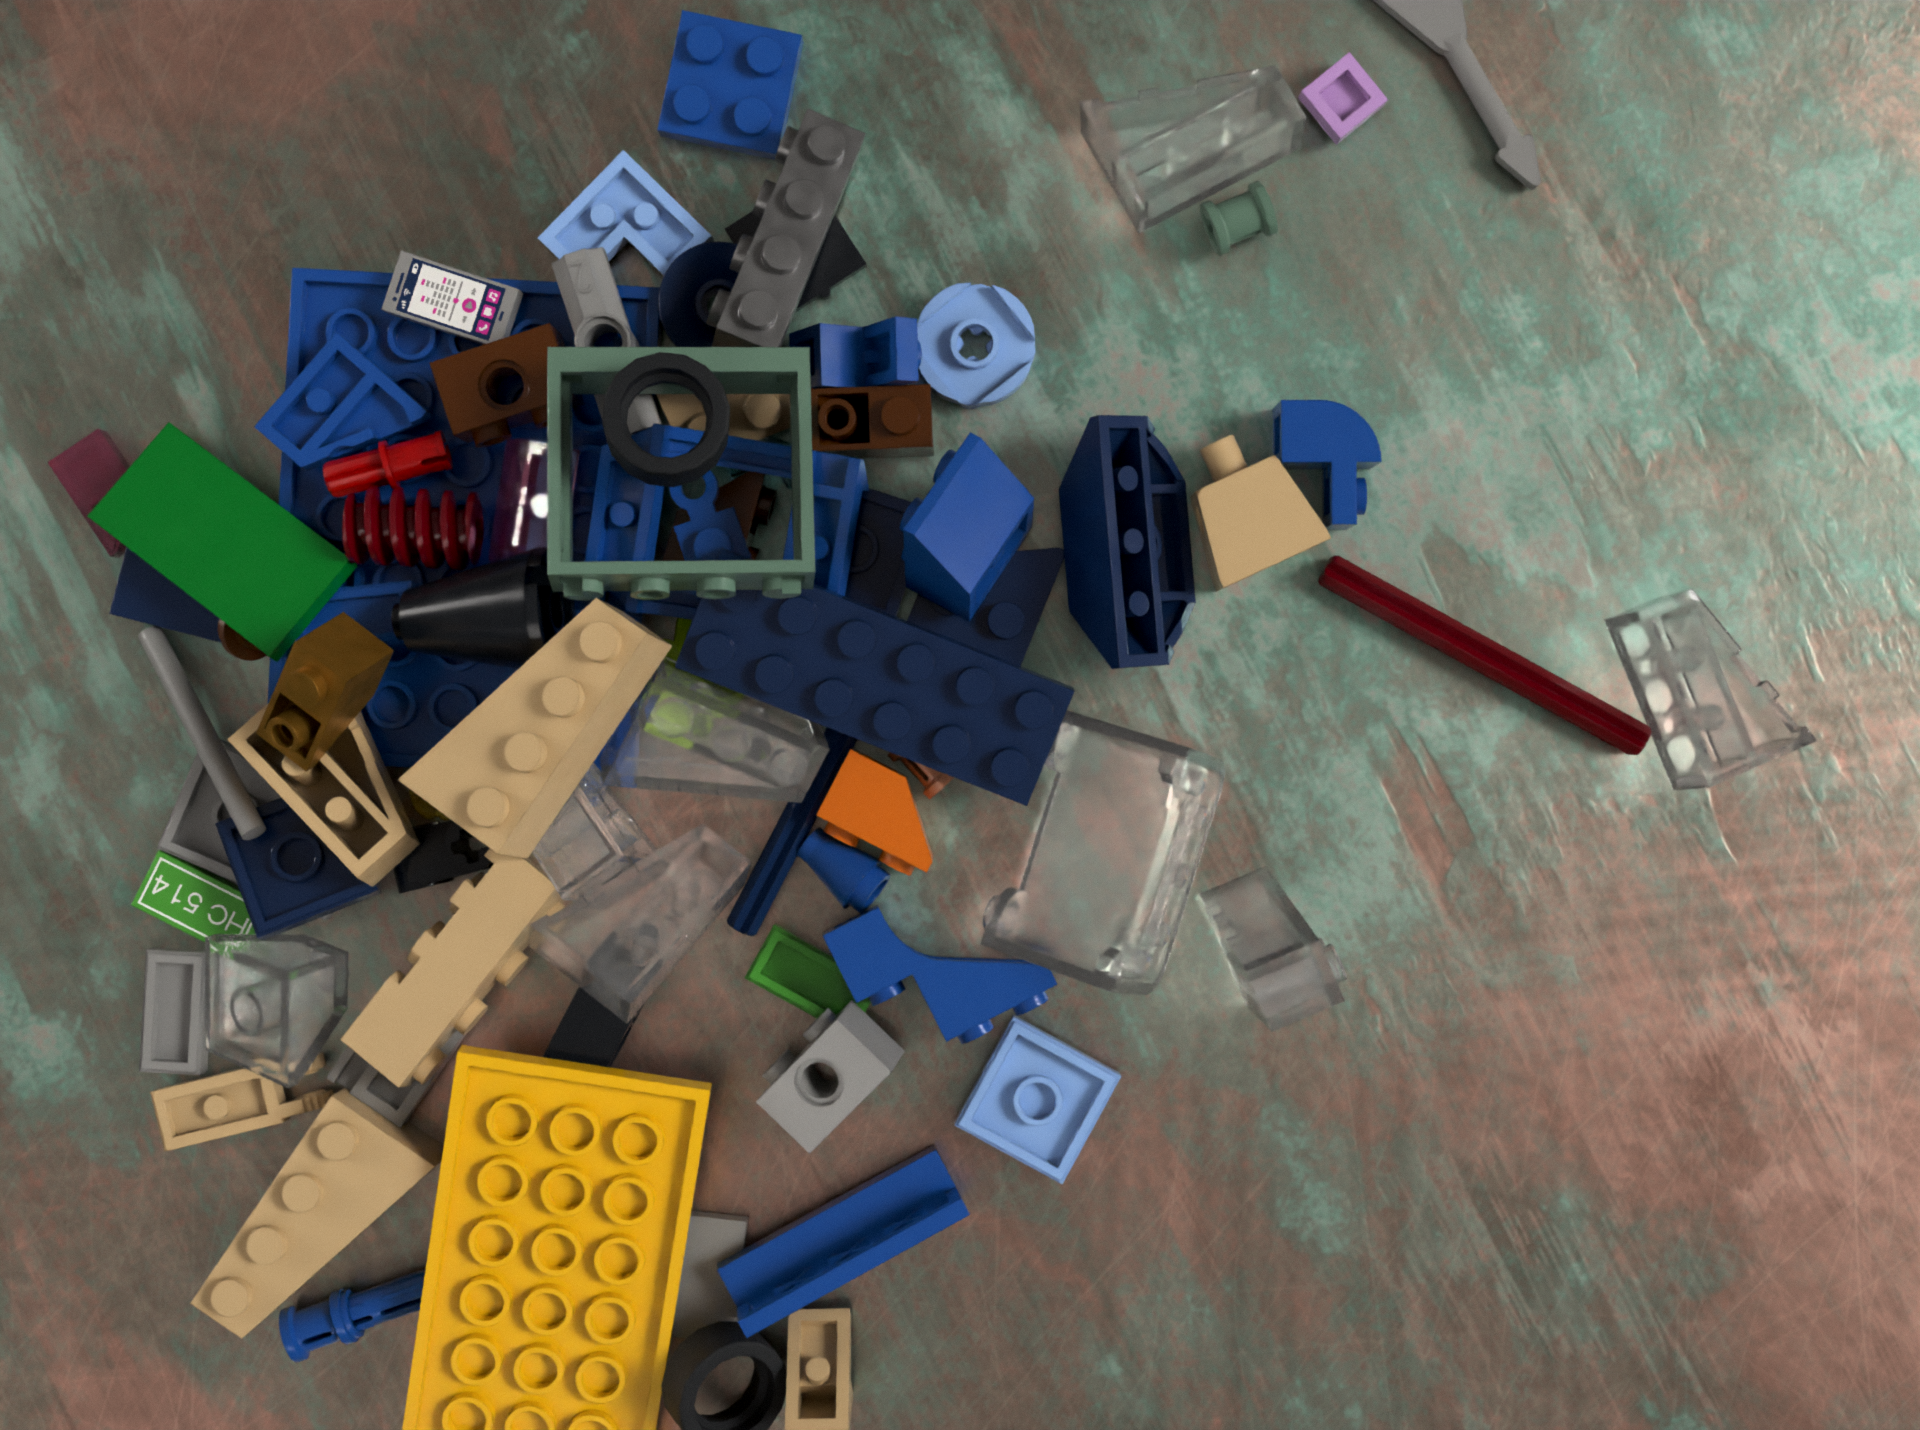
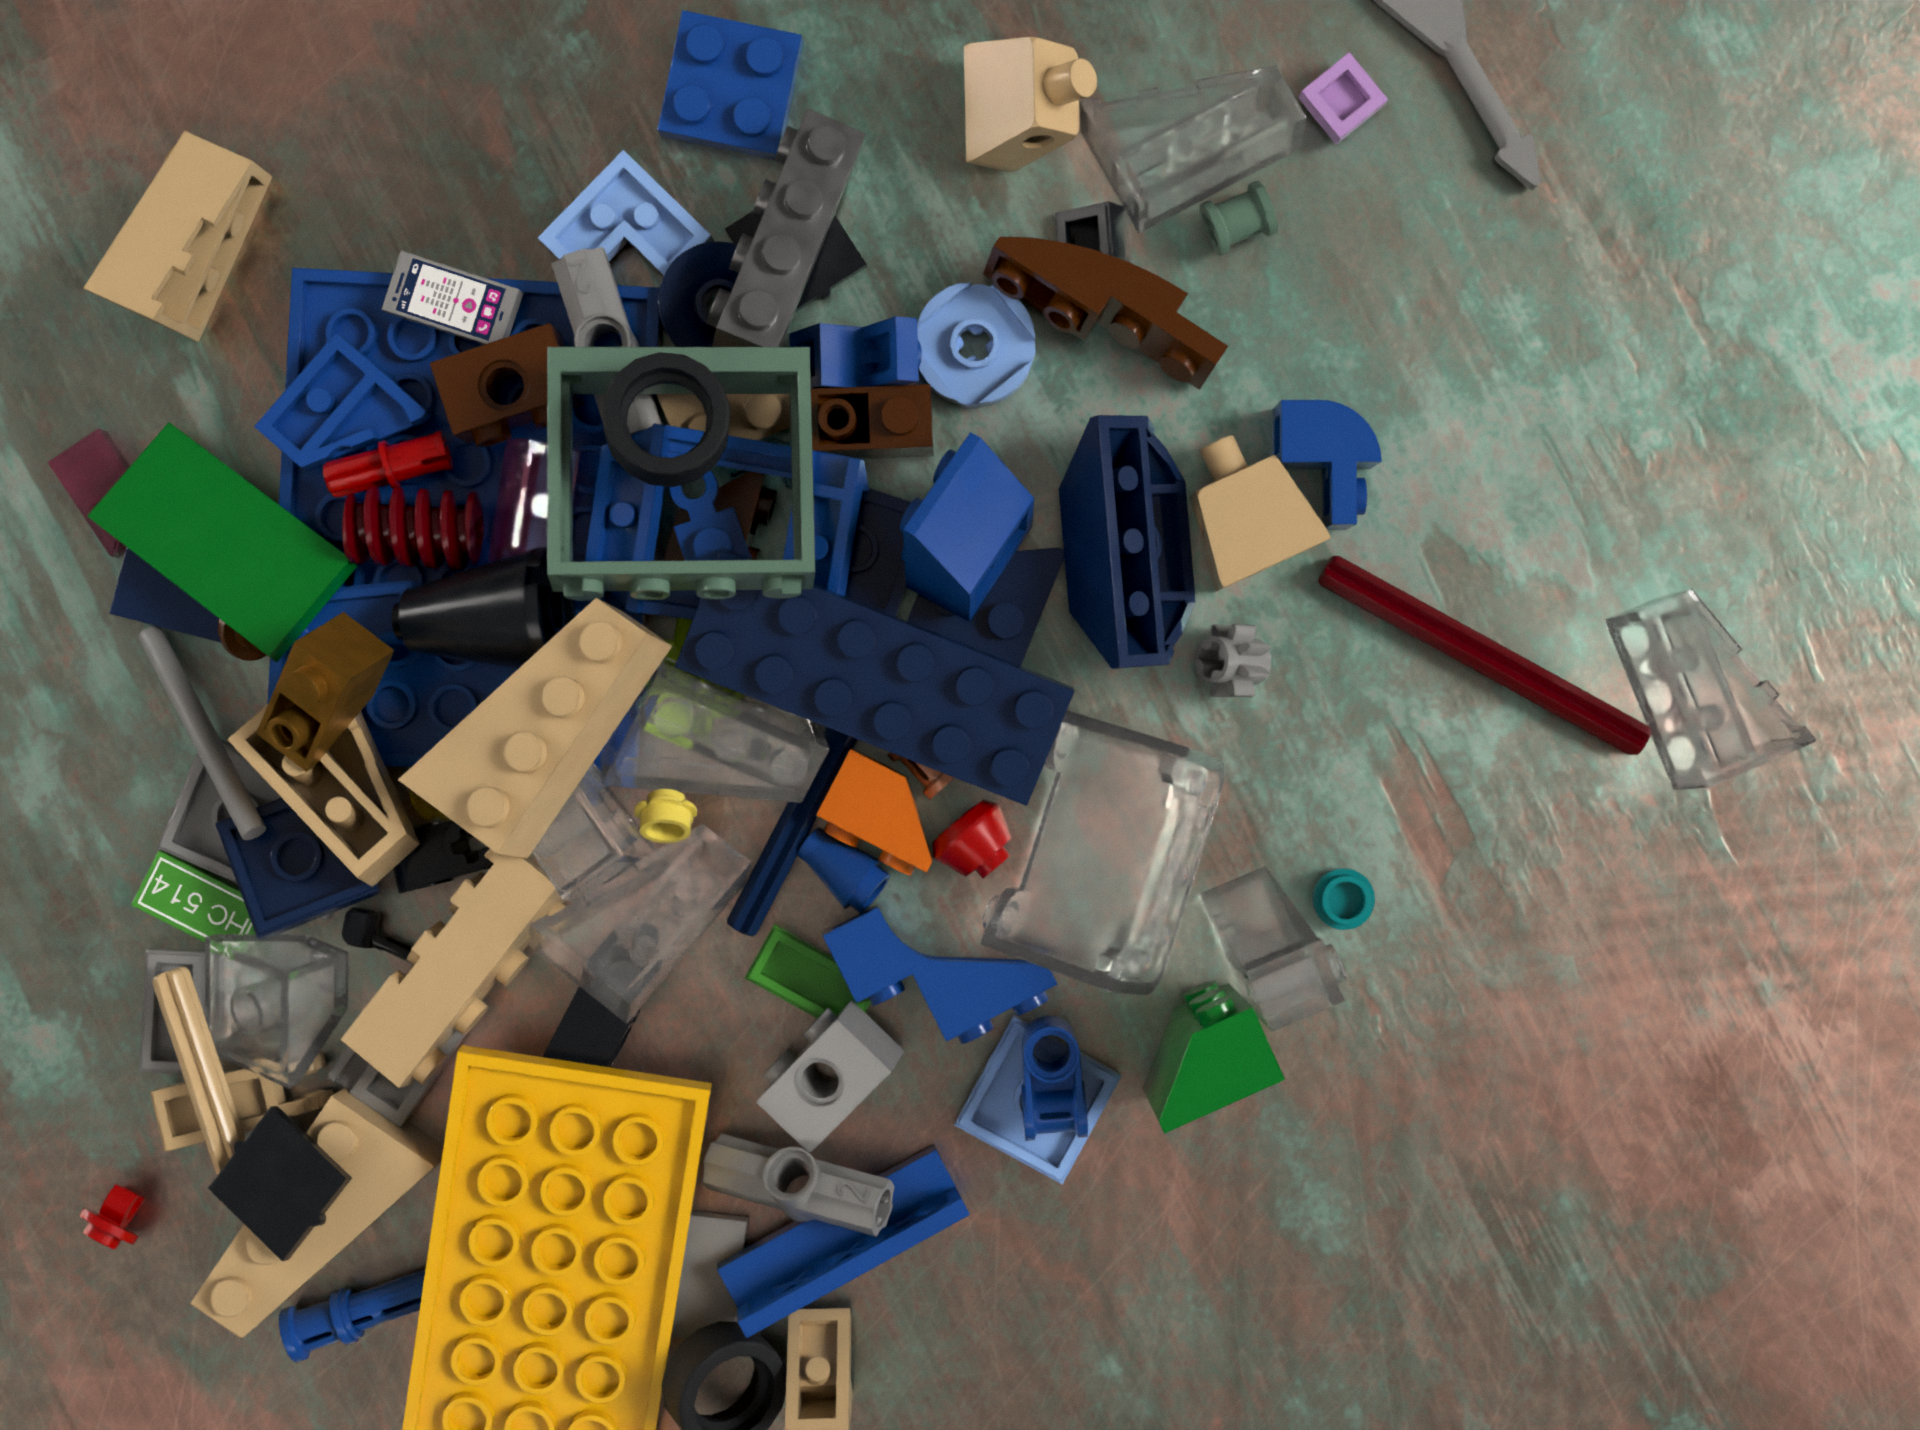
(115, 1214): none -> red plate
(183, 237): none -> tan wedge
(199, 1064): none -> tan axle
(279, 1183): none -> black piece
(361, 931): none -> black hand
(665, 816): none -> light yellow plate
(830, 1196): none -> light grey piece
(974, 841): none -> red cone
(1022, 99): none -> tan torso
(1052, 1090): none -> blue piece
(1088, 287): none -> reddish brown slope
(1097, 227): none -> black slope
(1209, 1057): none -> green slope
(1232, 660): none -> light grey gear
(1343, 898): none -> teal plate

